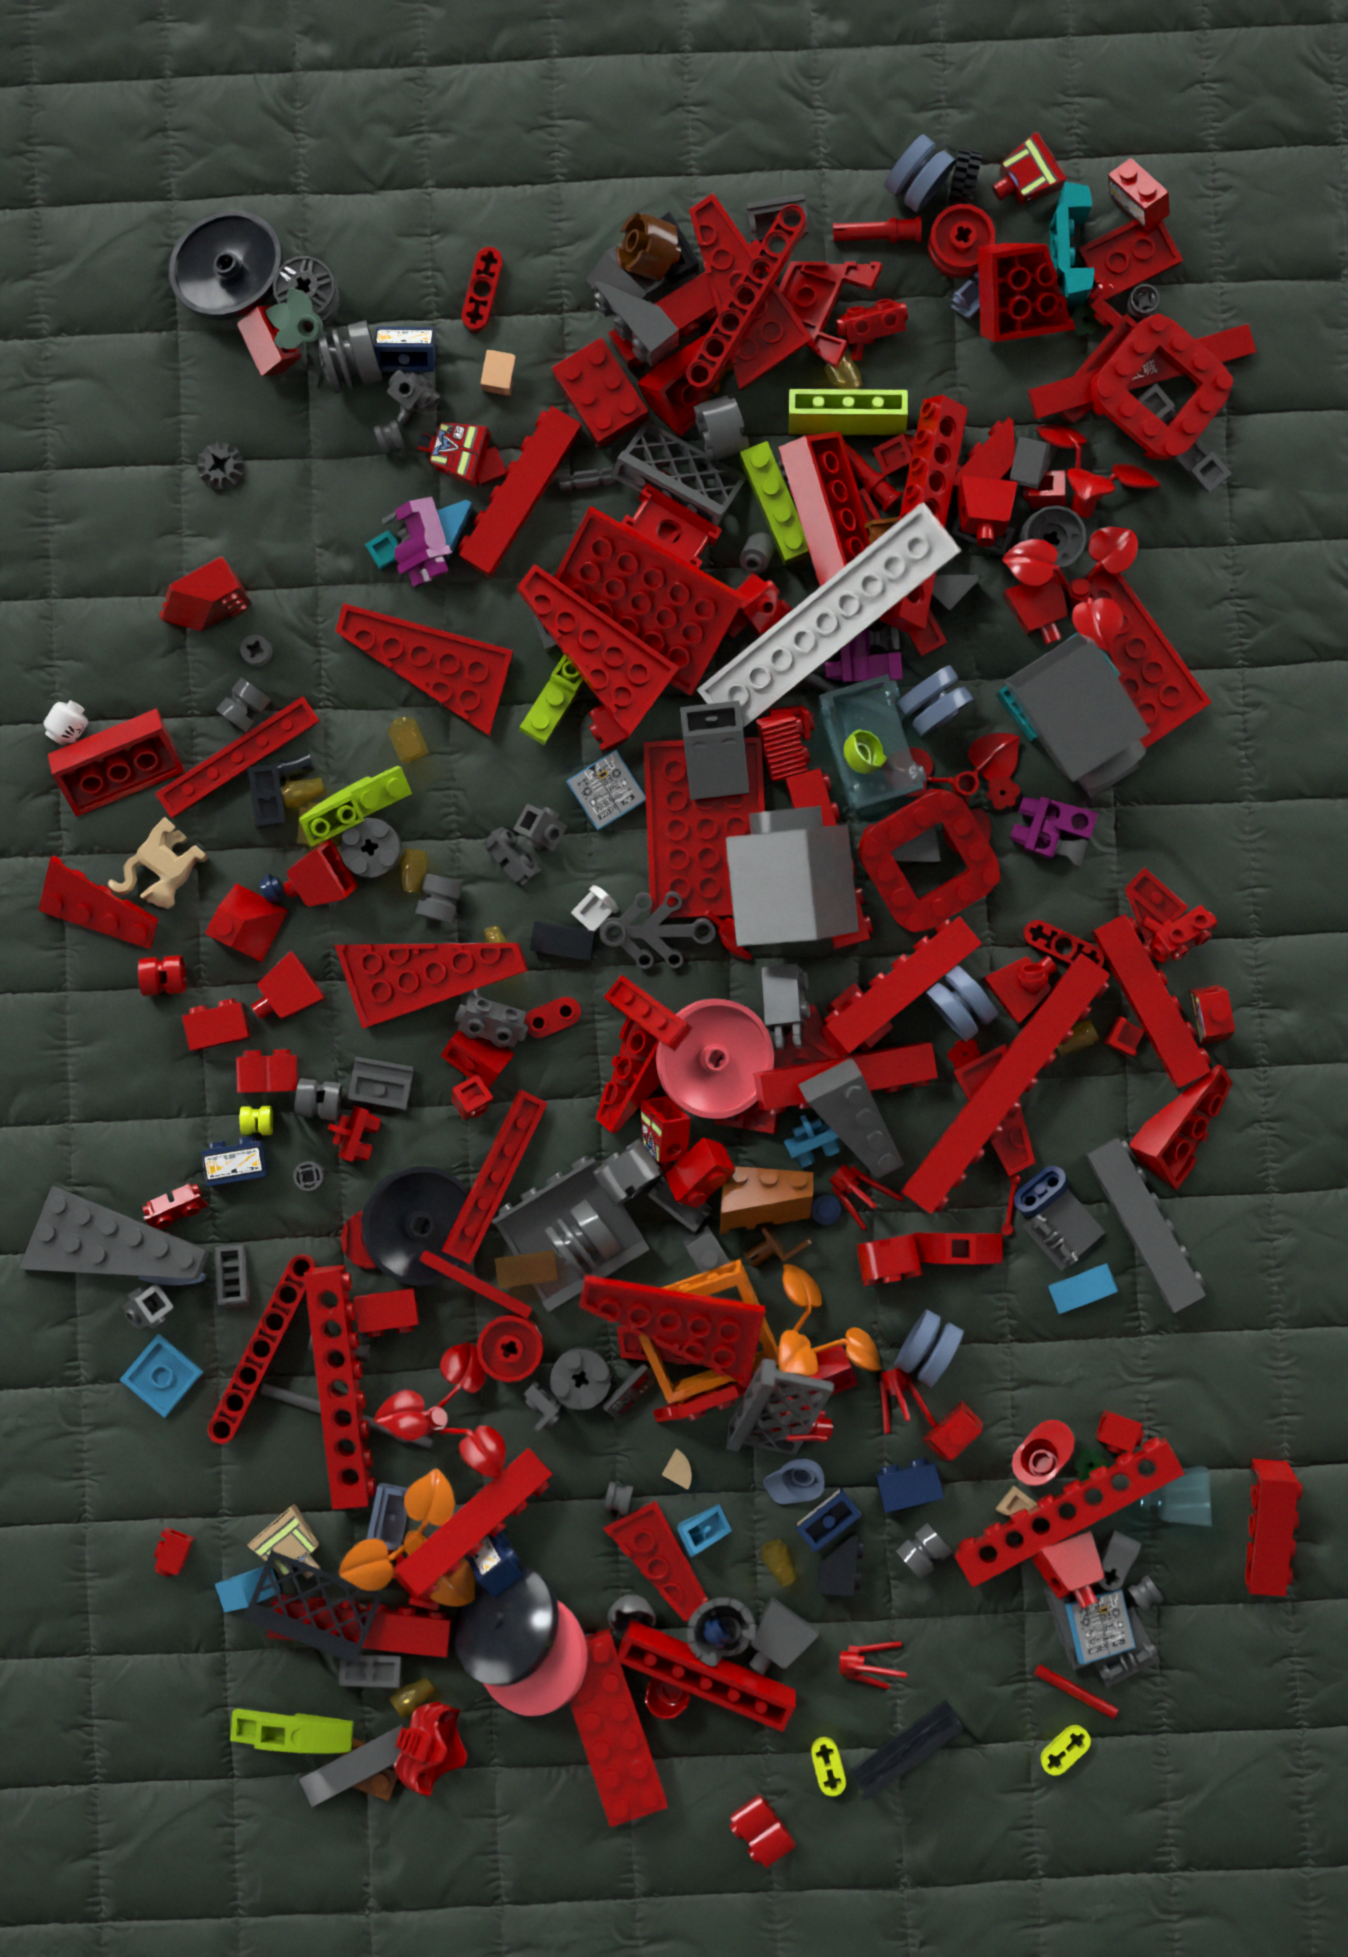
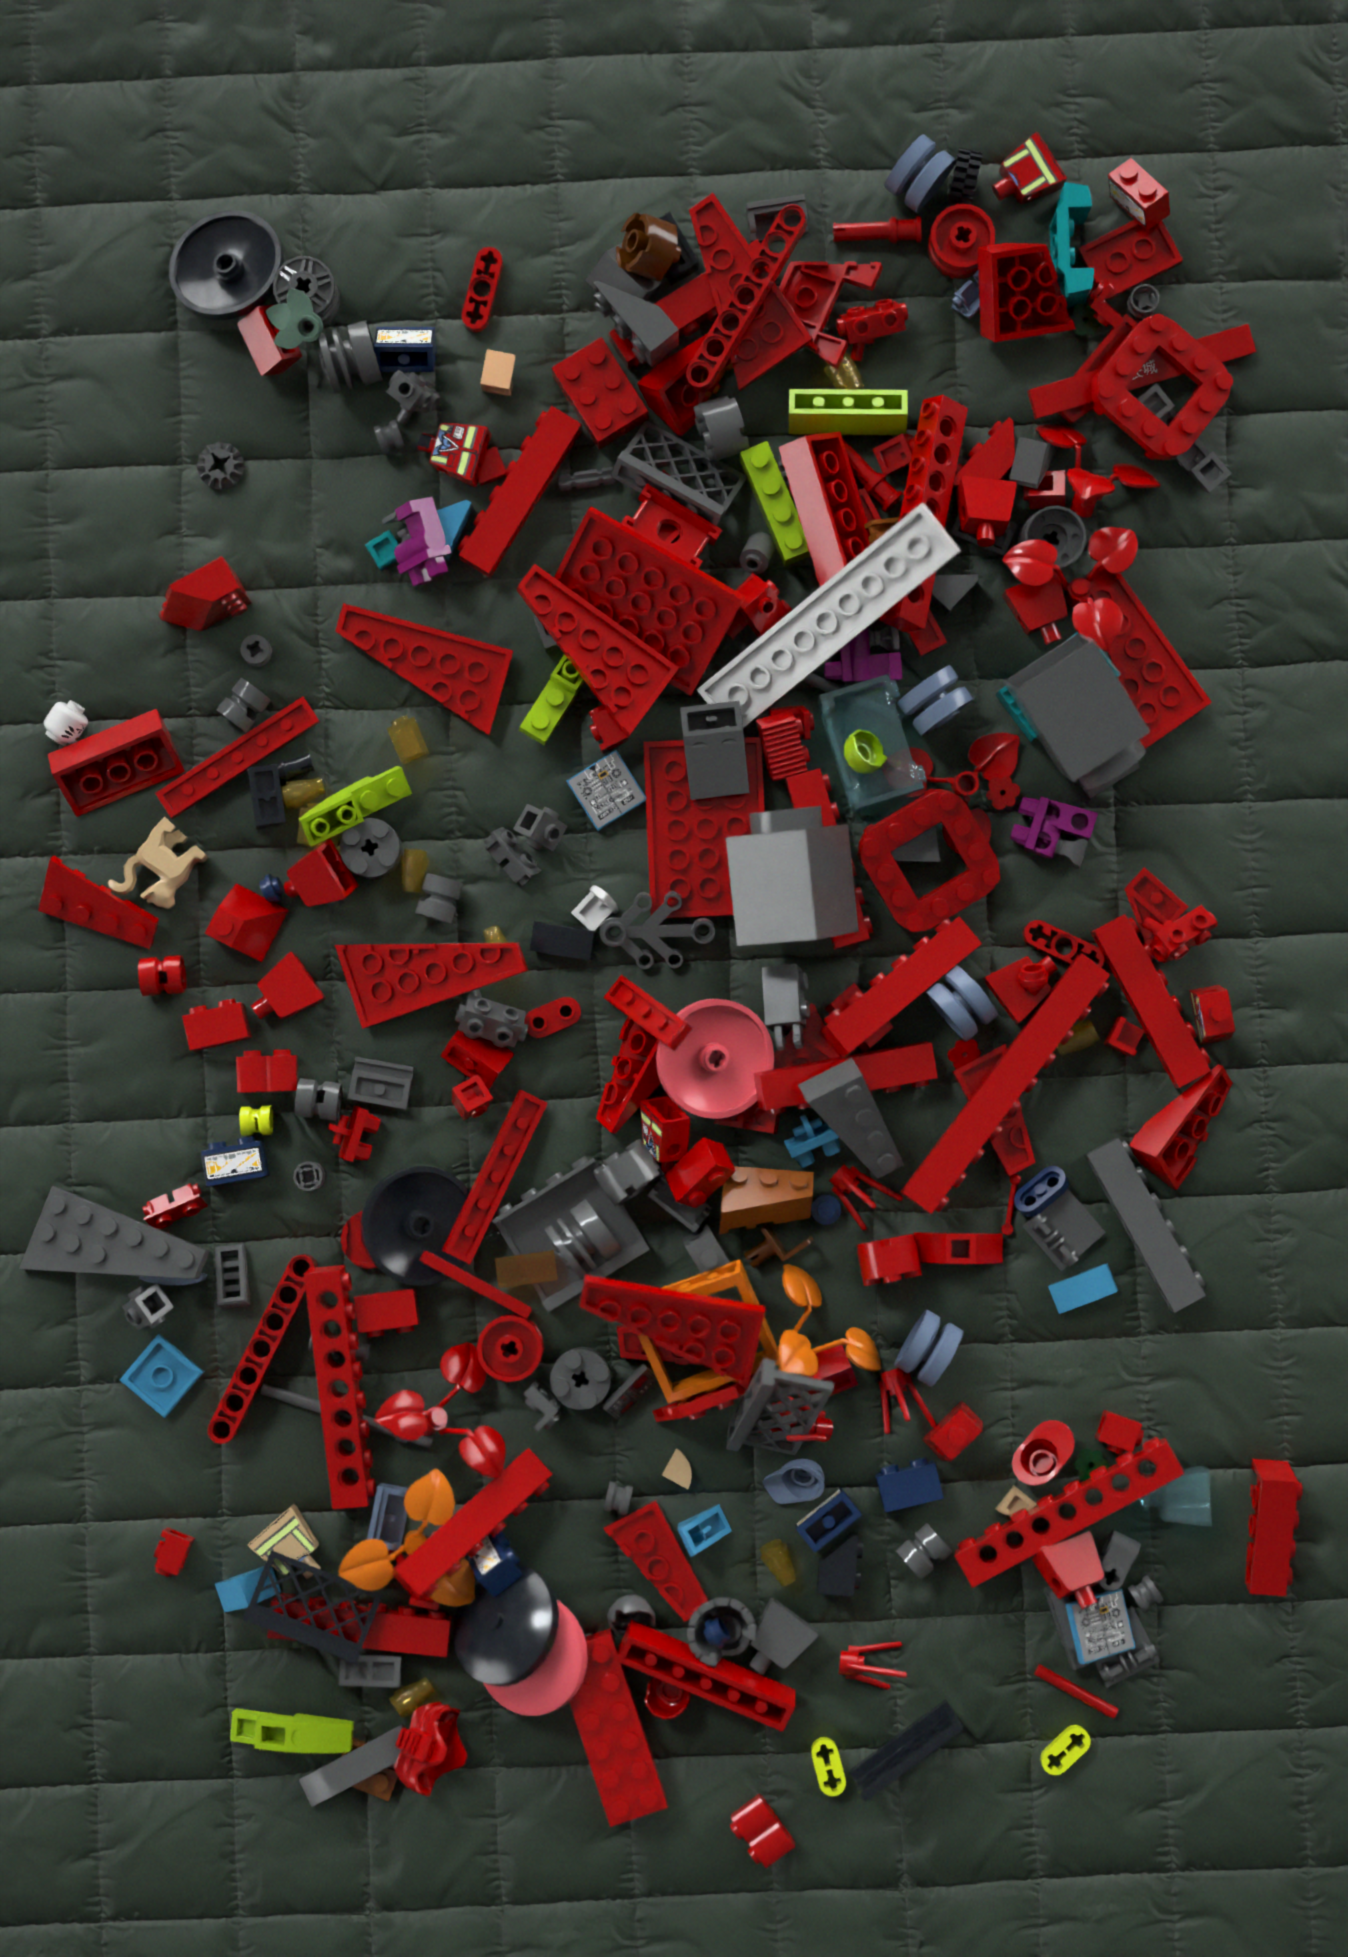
(727, 935): red hand -> none

